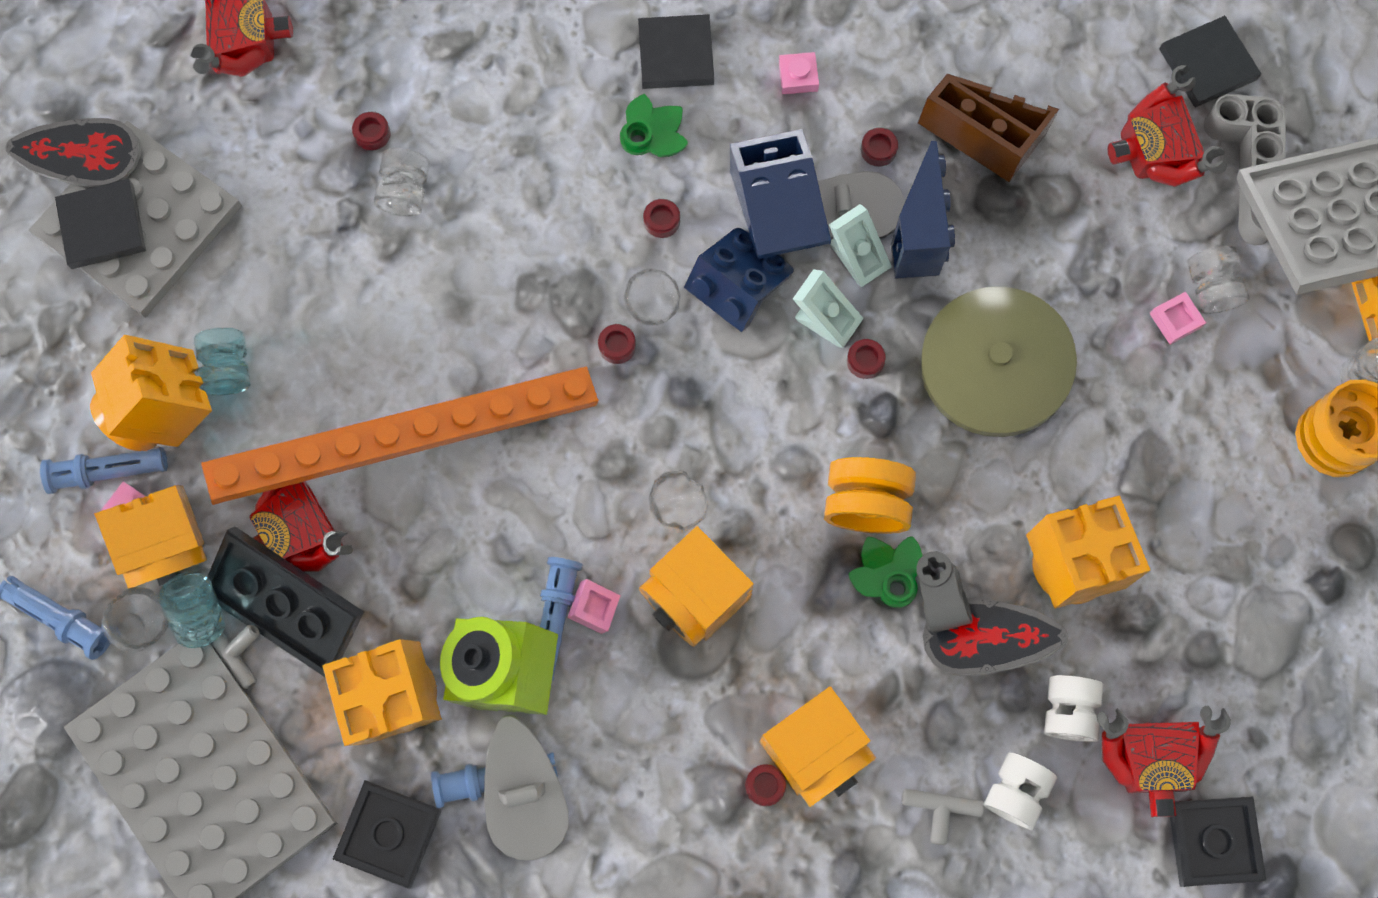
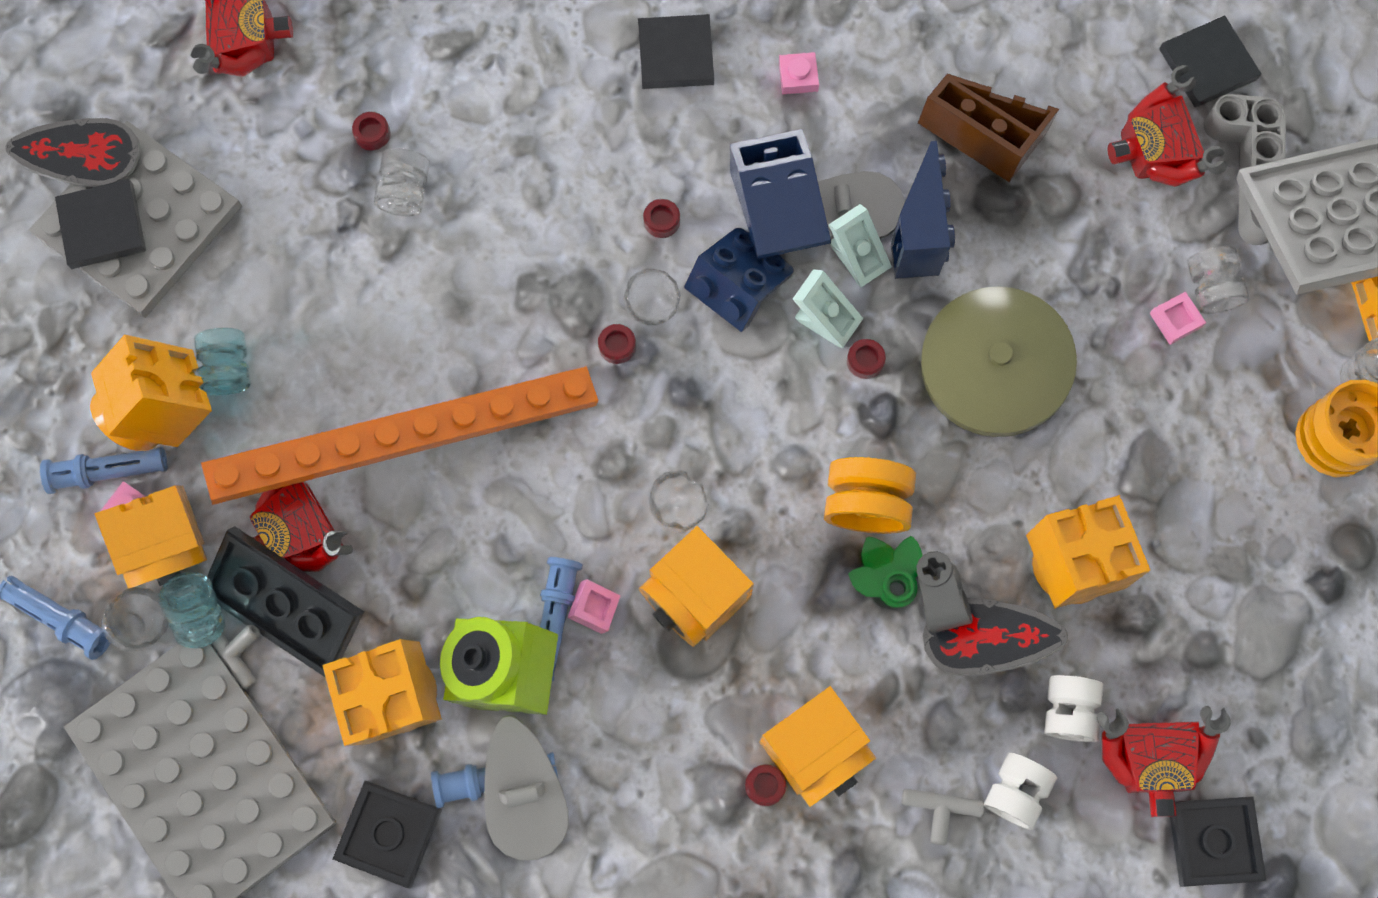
(655, 125): green plate -> none
(879, 147): dark red tile -> none

